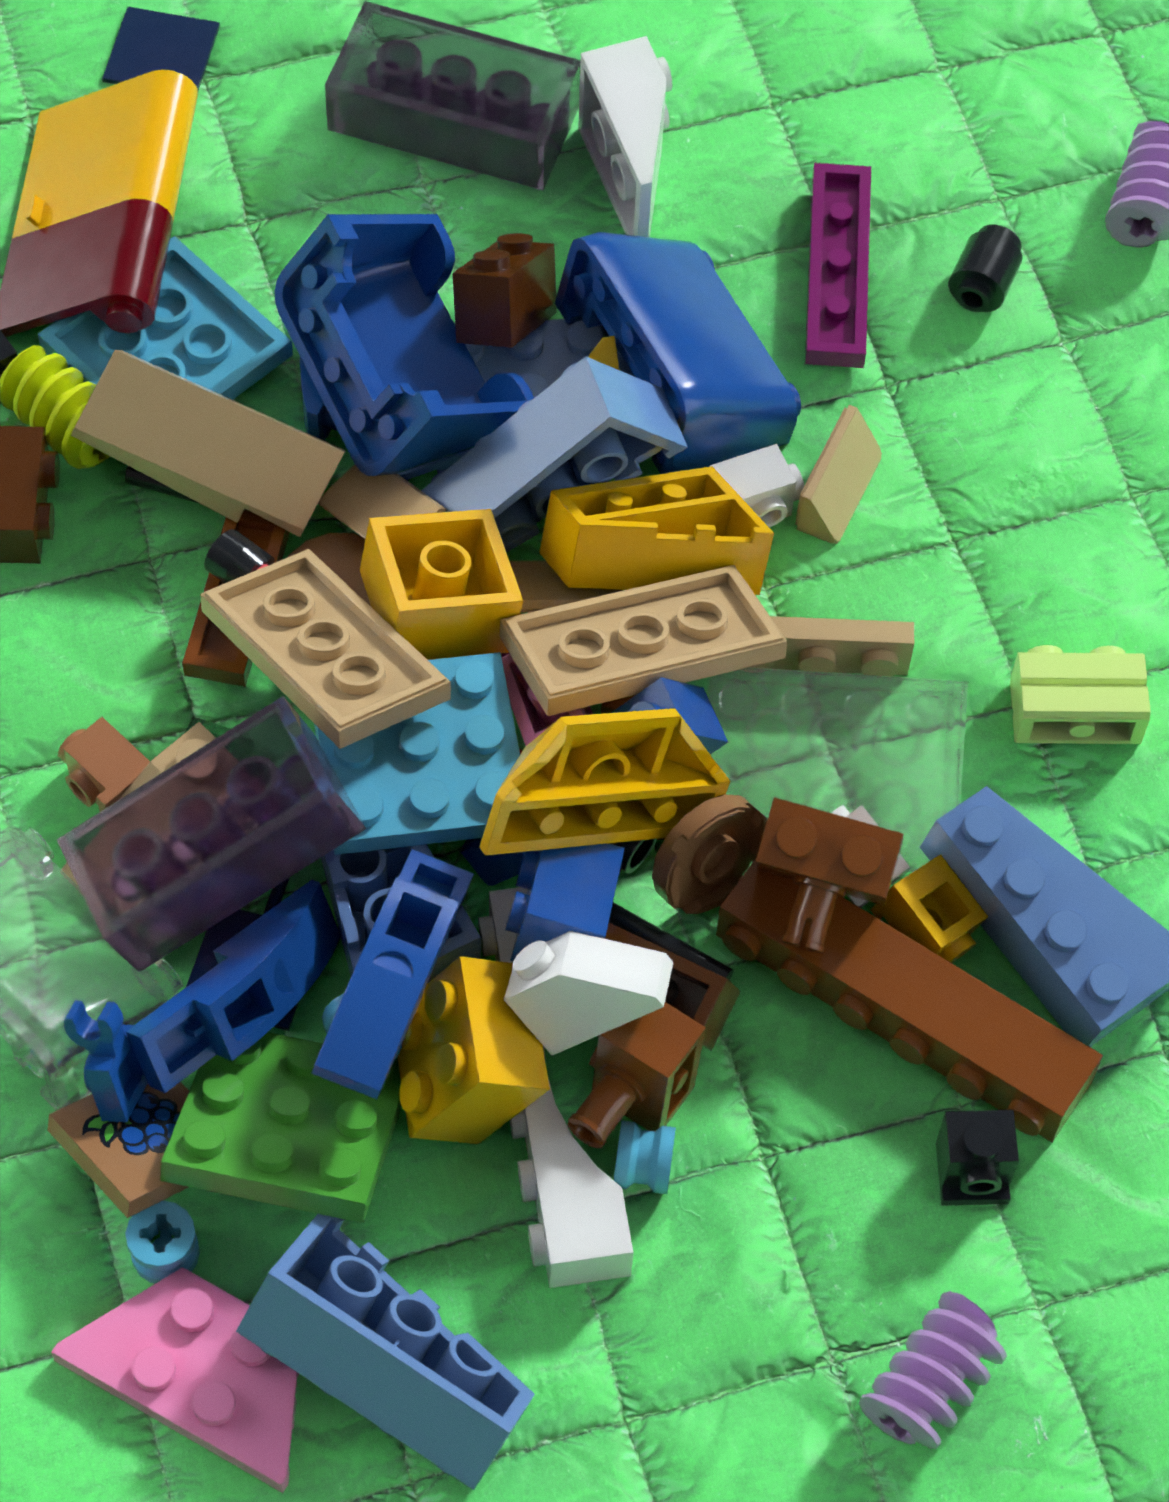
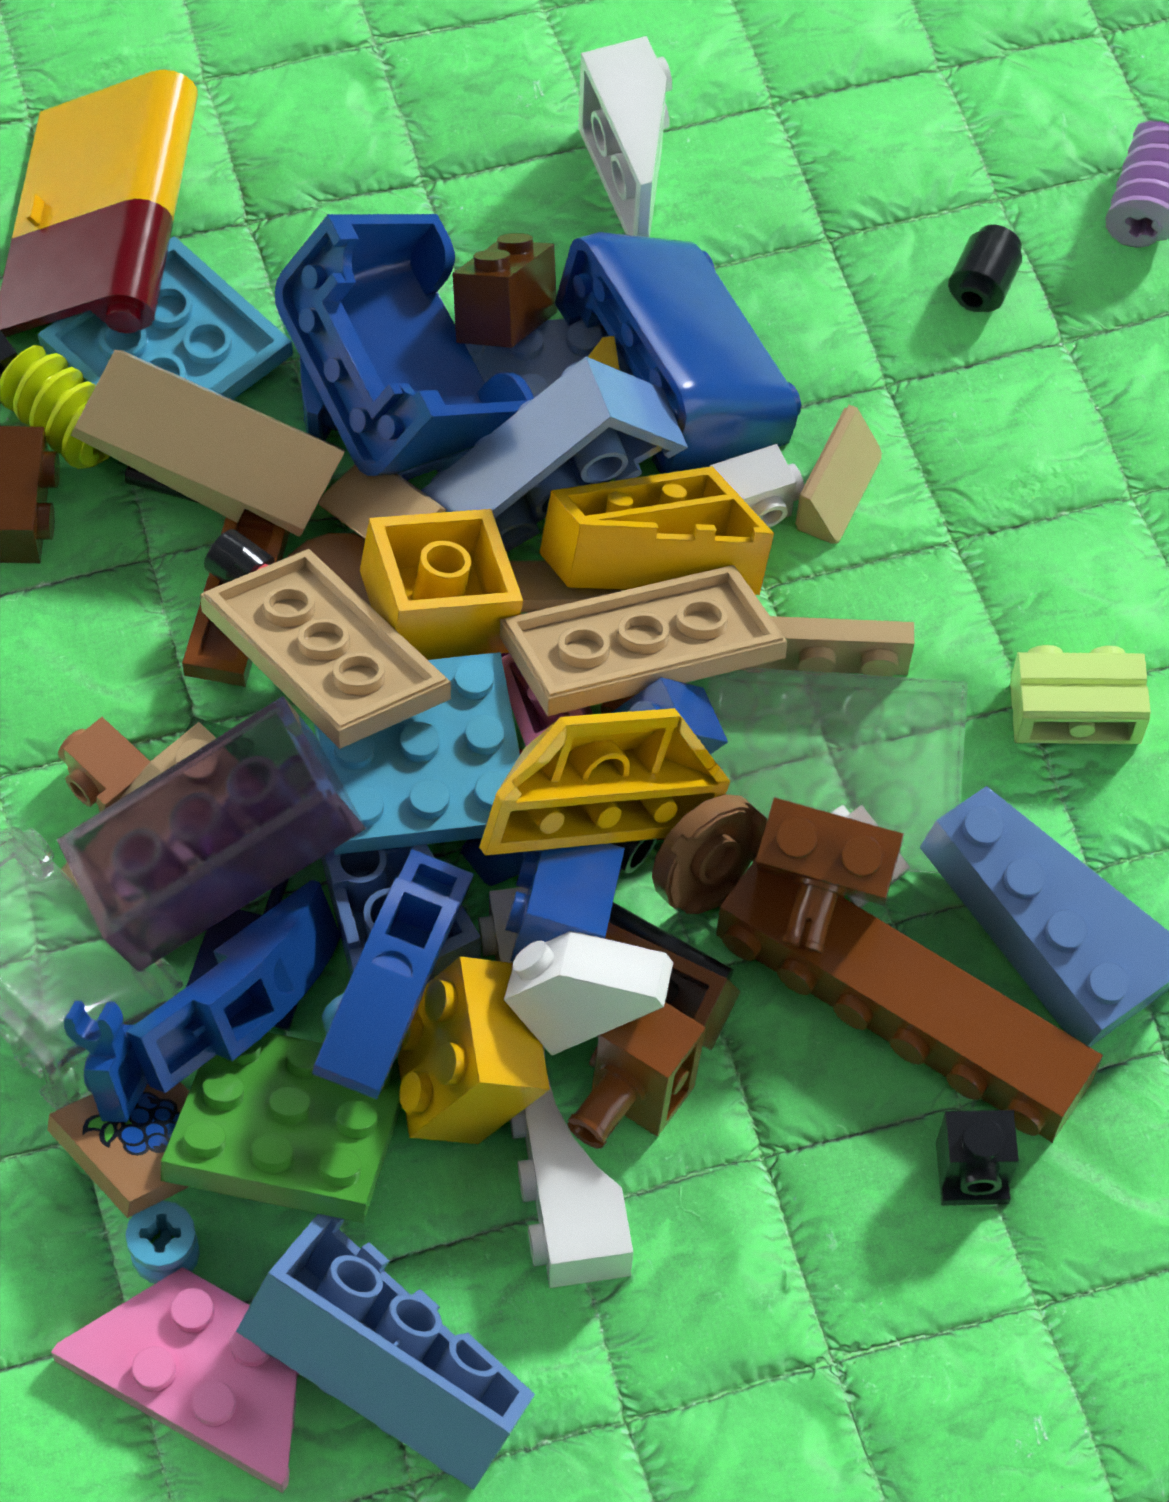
(160, 42): dark blue piece -> none
(453, 95): brick -> none
(644, 1156): medium azure wheel -> none
(838, 265): magenta plate -> none
(934, 910): yellow brick -> none
(934, 1372): lavender piece -> none

